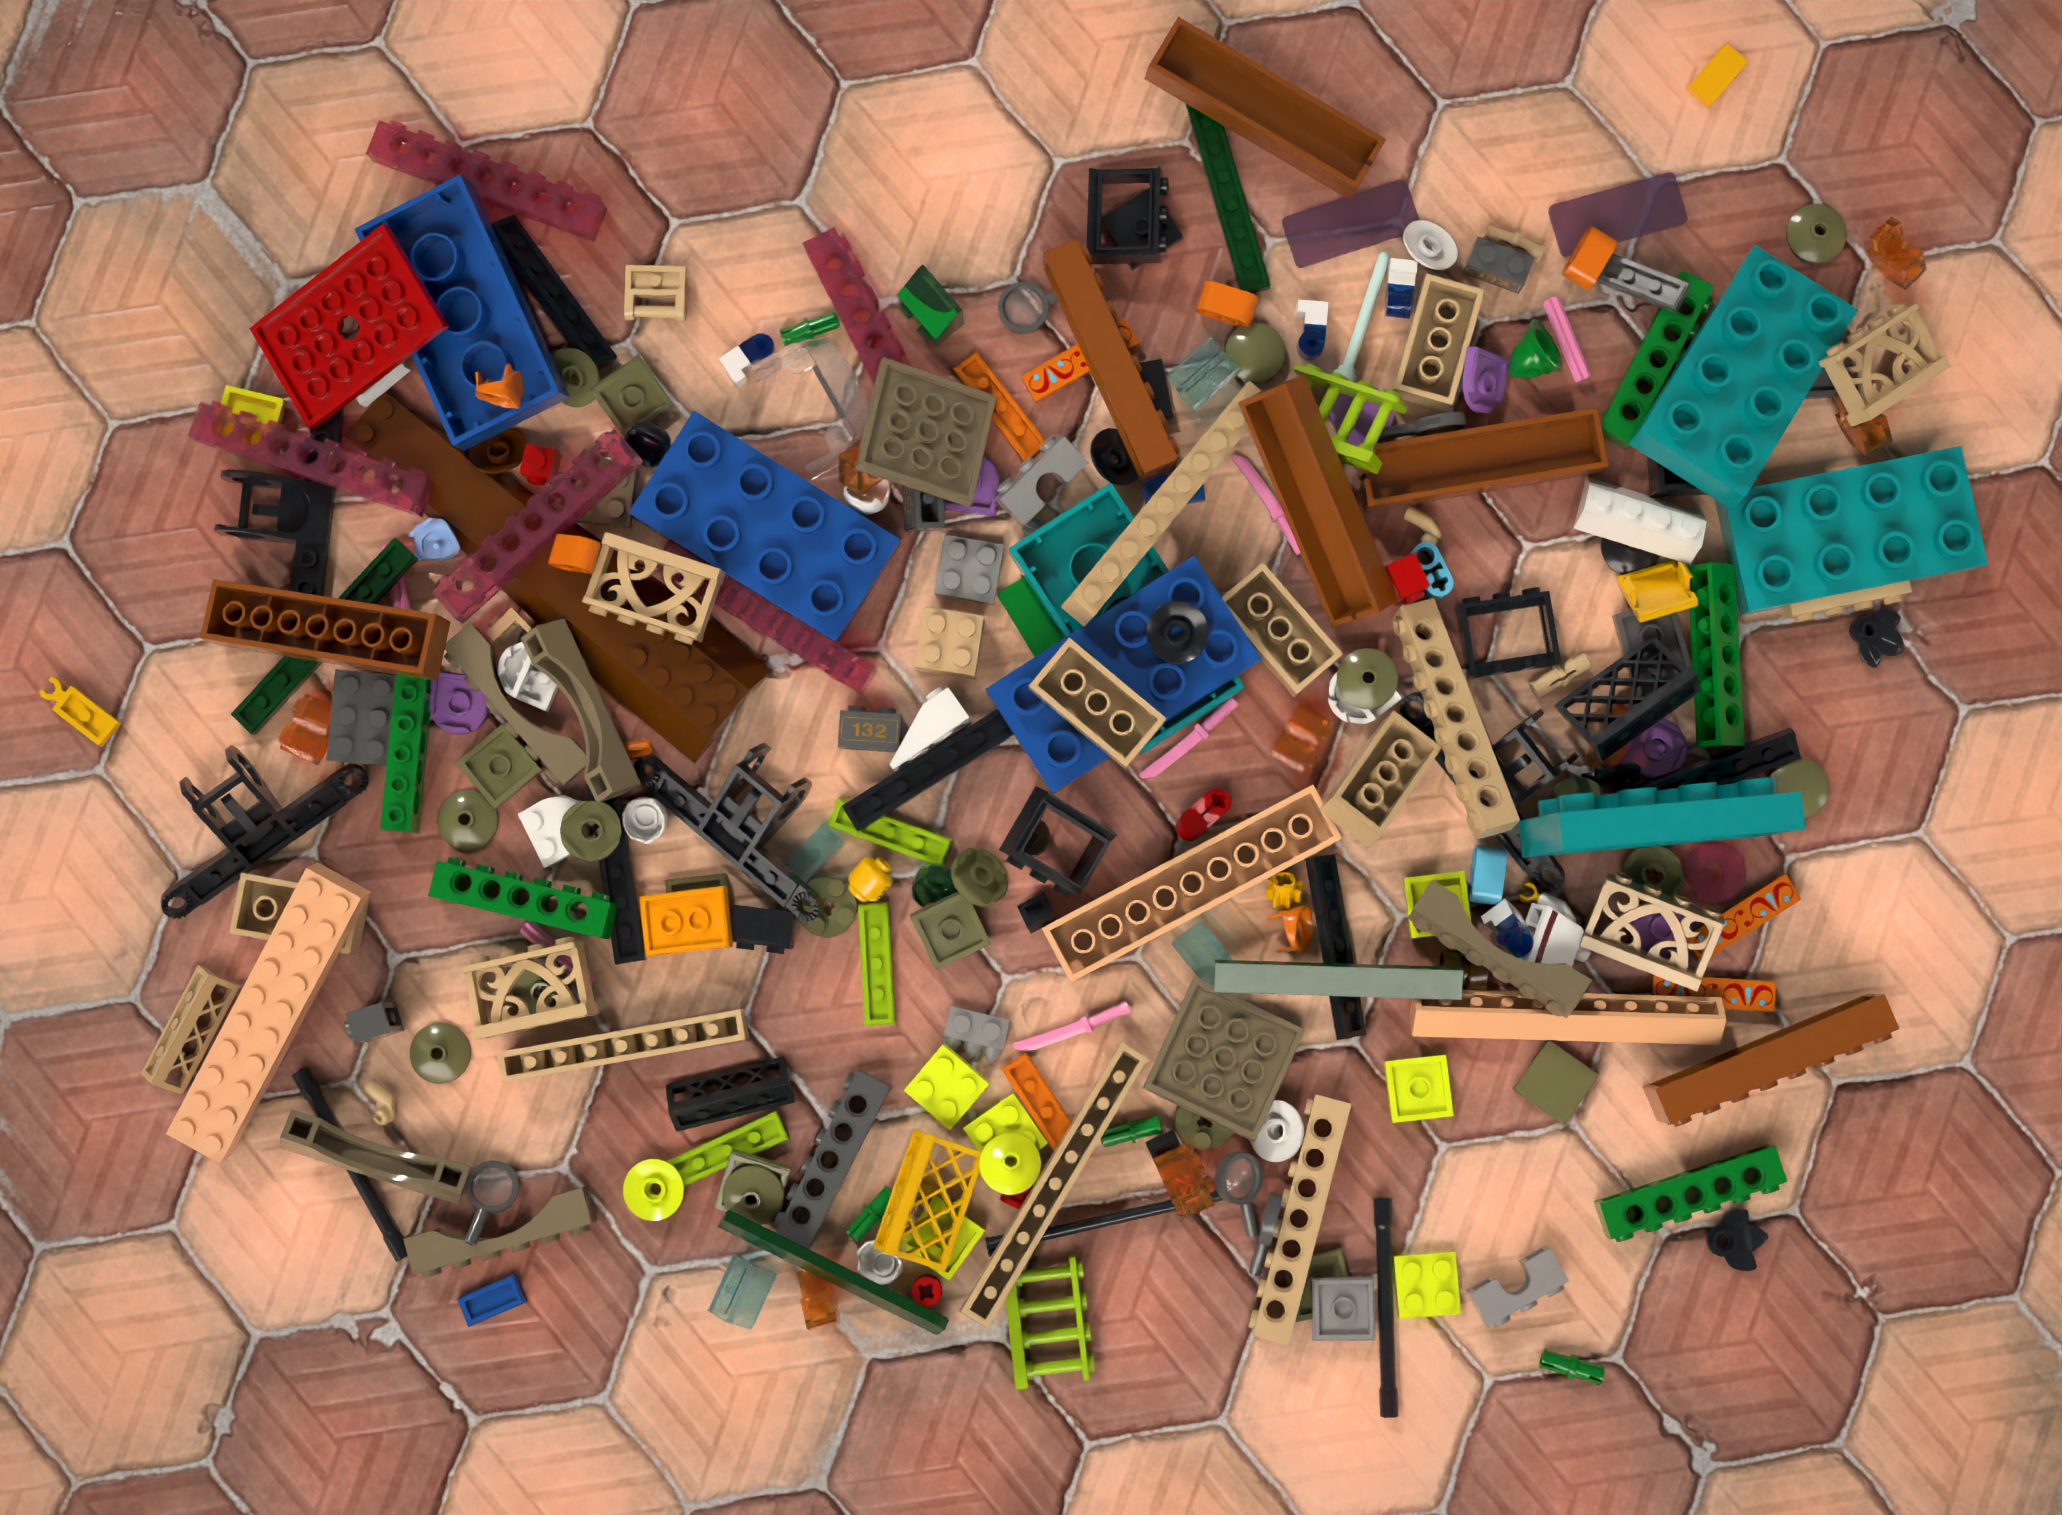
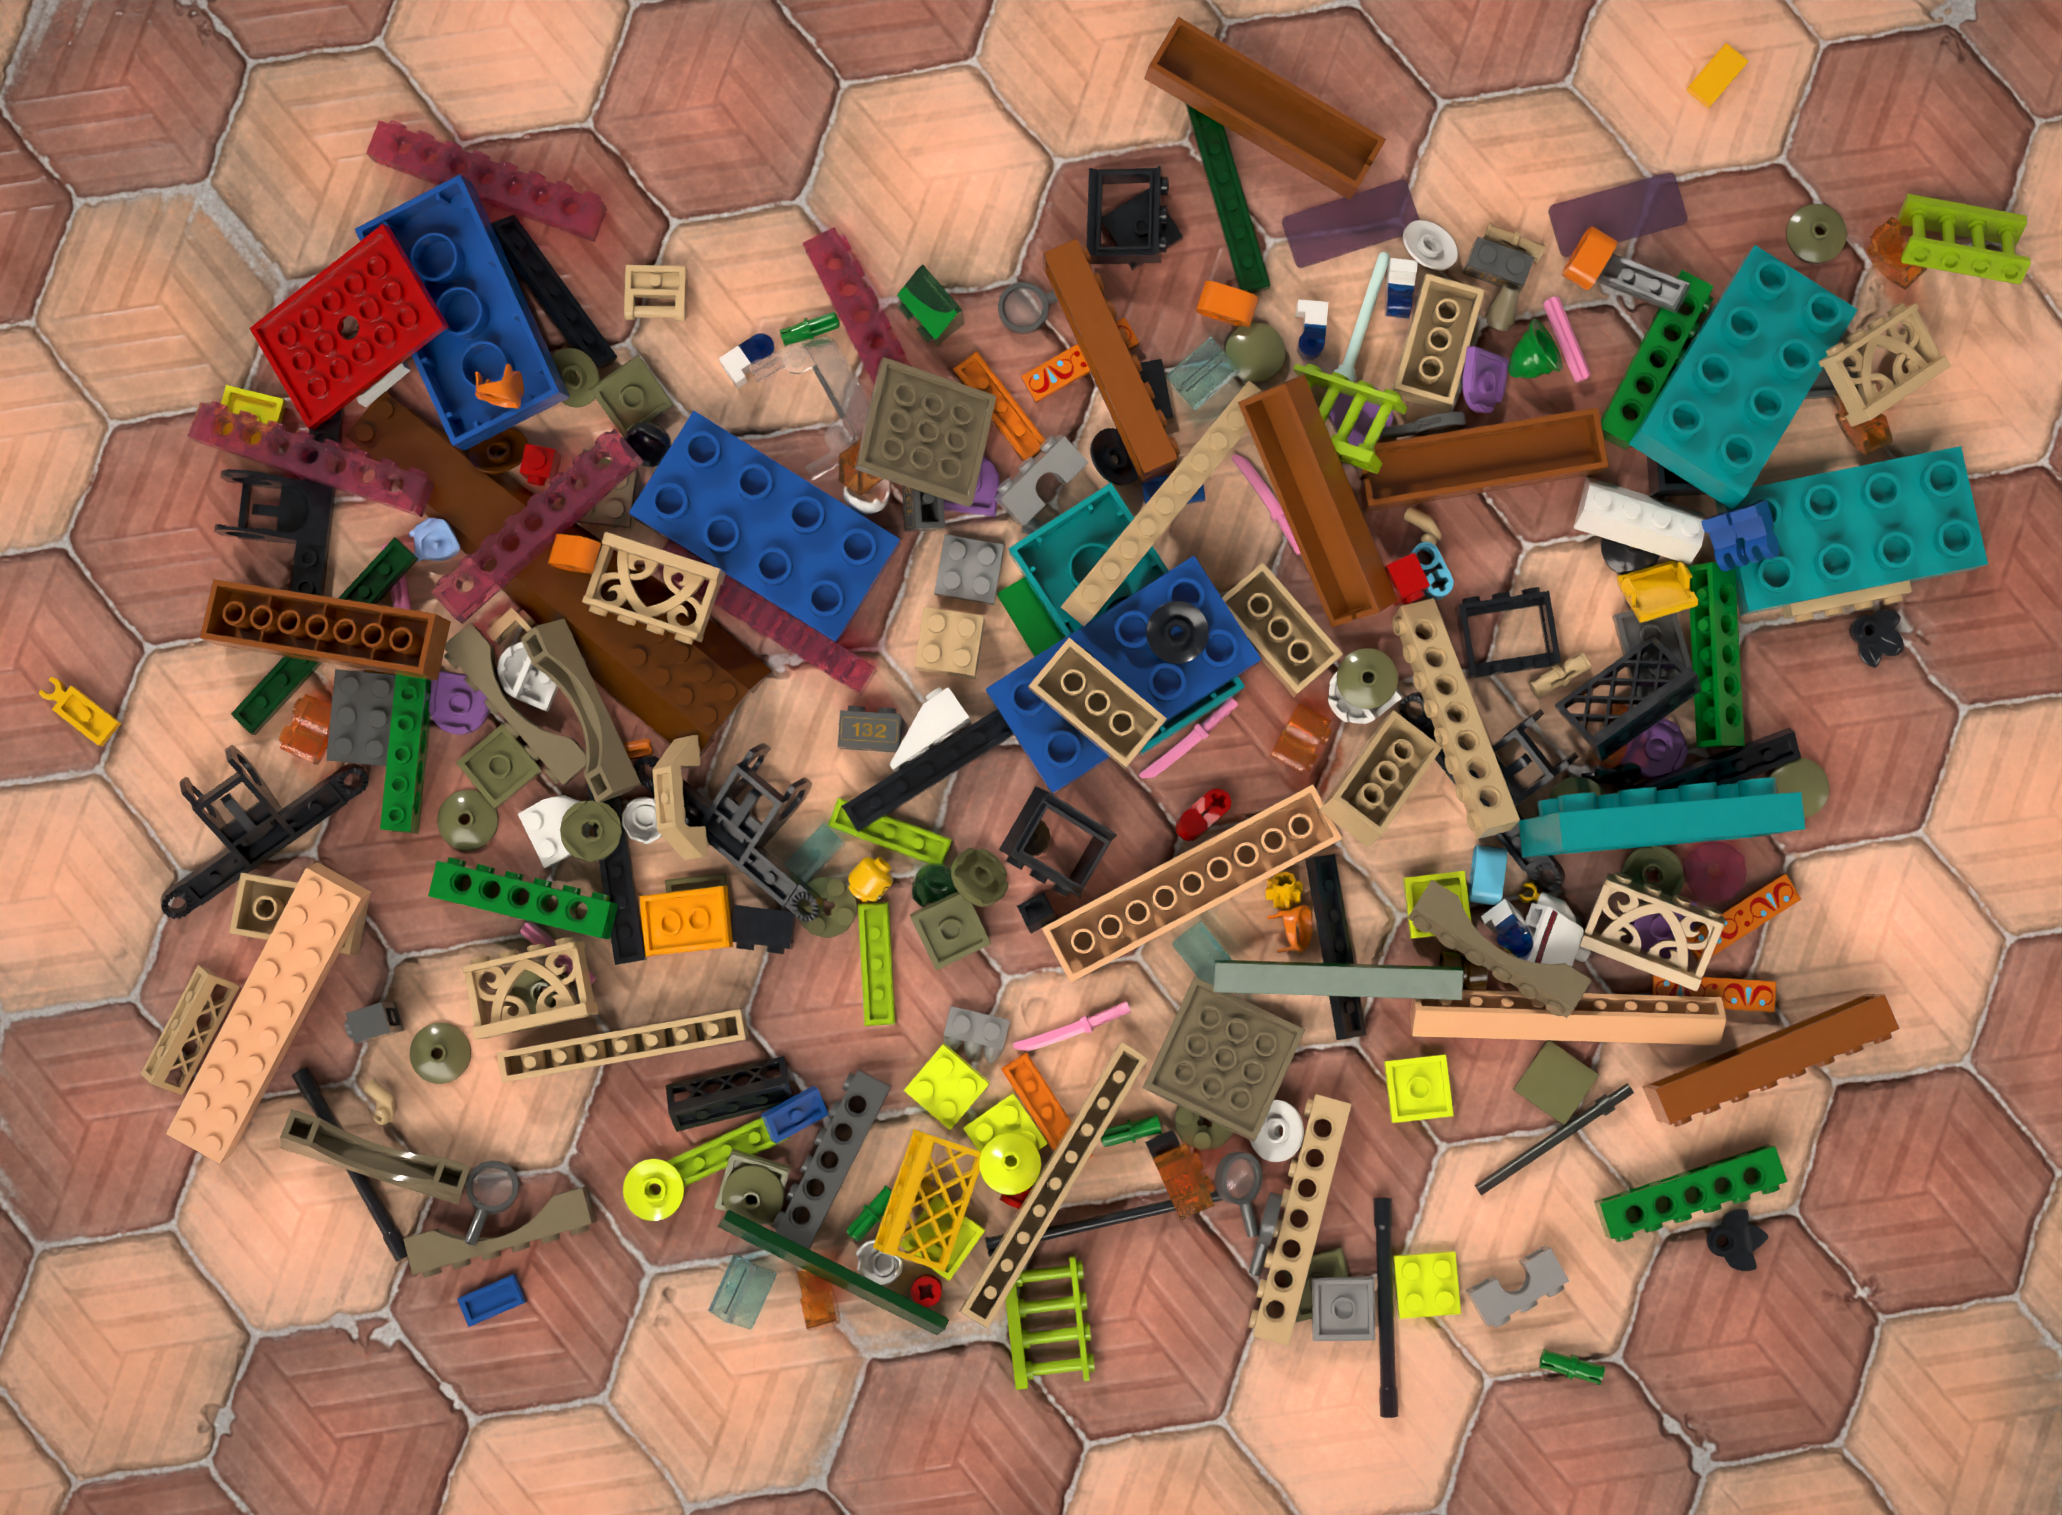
(669, 801): none -> tan slope
(794, 1114): none -> blue plate
(1503, 309): none -> dark tan cone
(1603, 1106): none -> pearl dark grey bar
(1751, 522): none -> blue legs
(1965, 221): none -> lime fence

